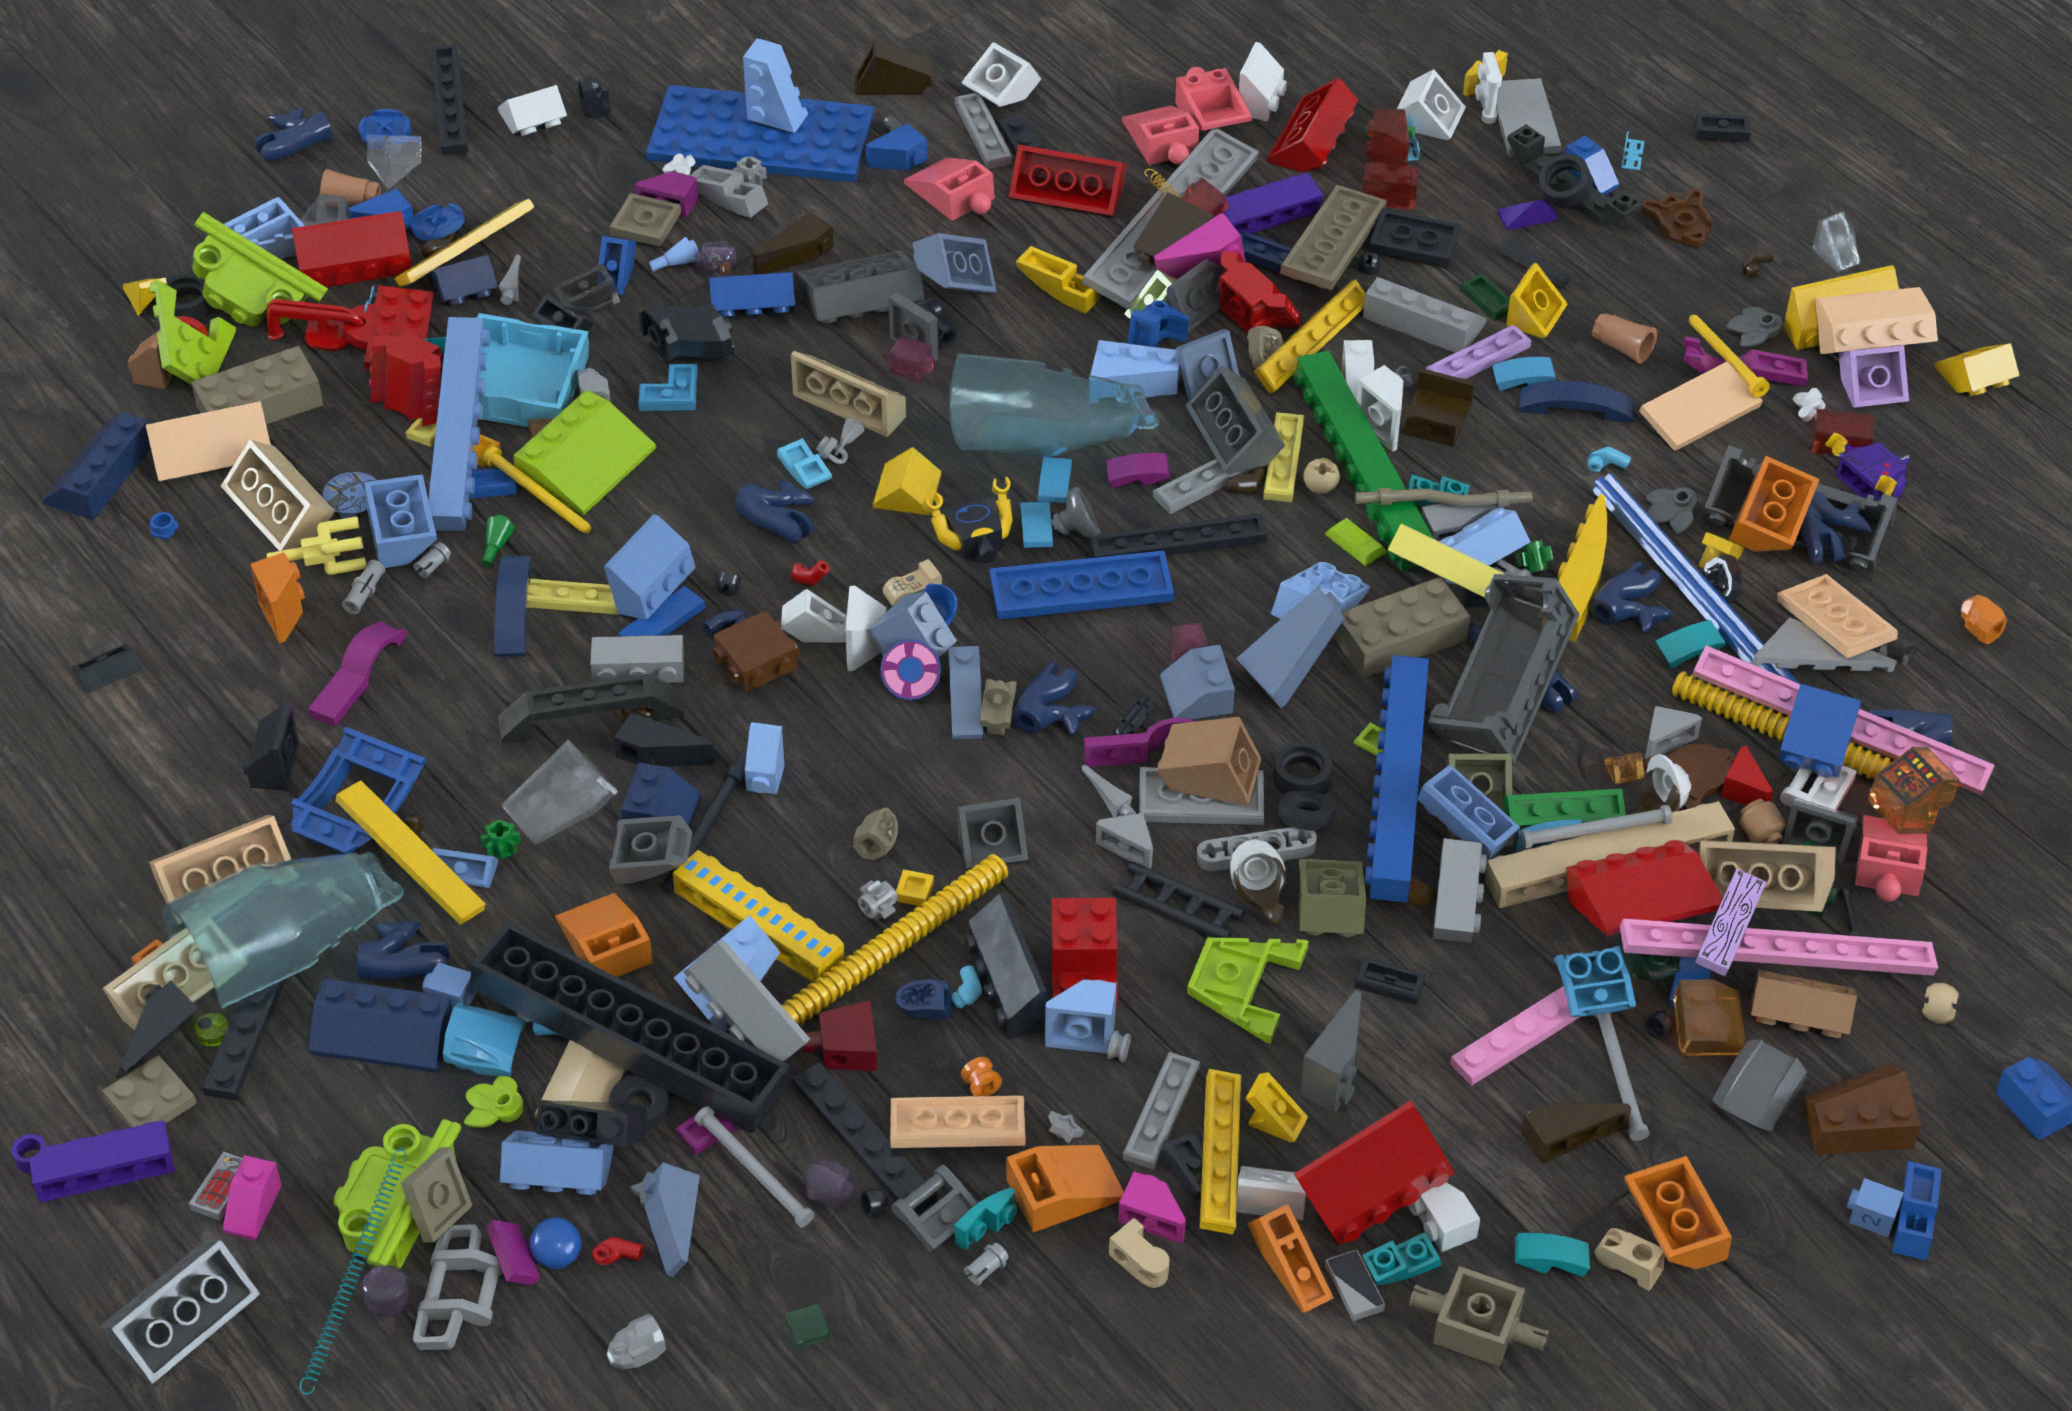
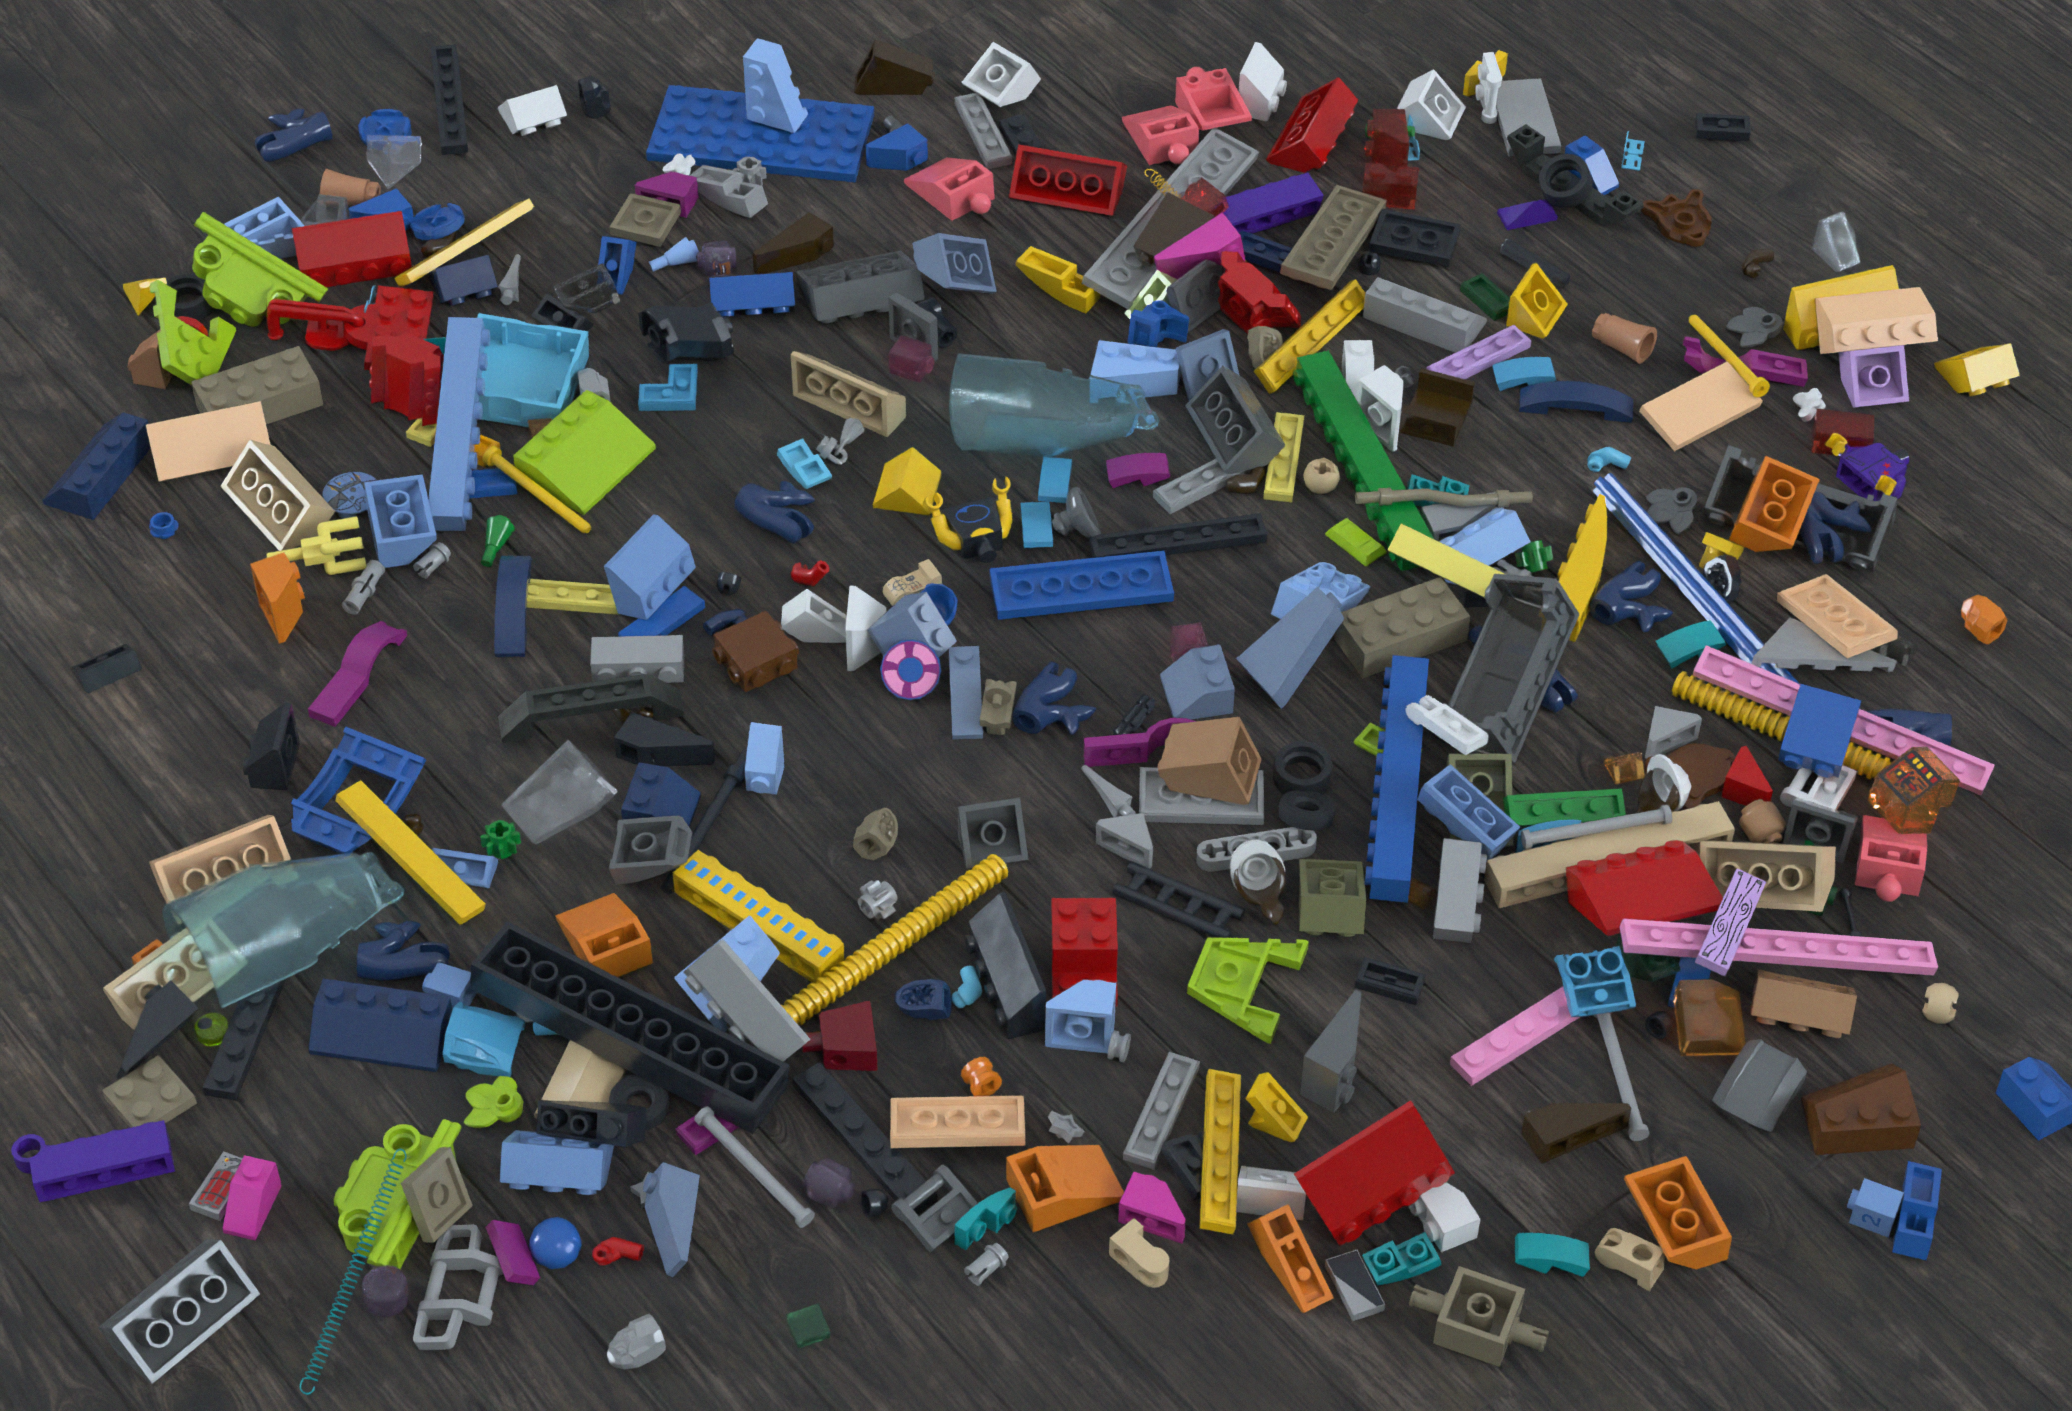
(914, 887): yellow plate -> none
(1447, 724): none -> white hinge

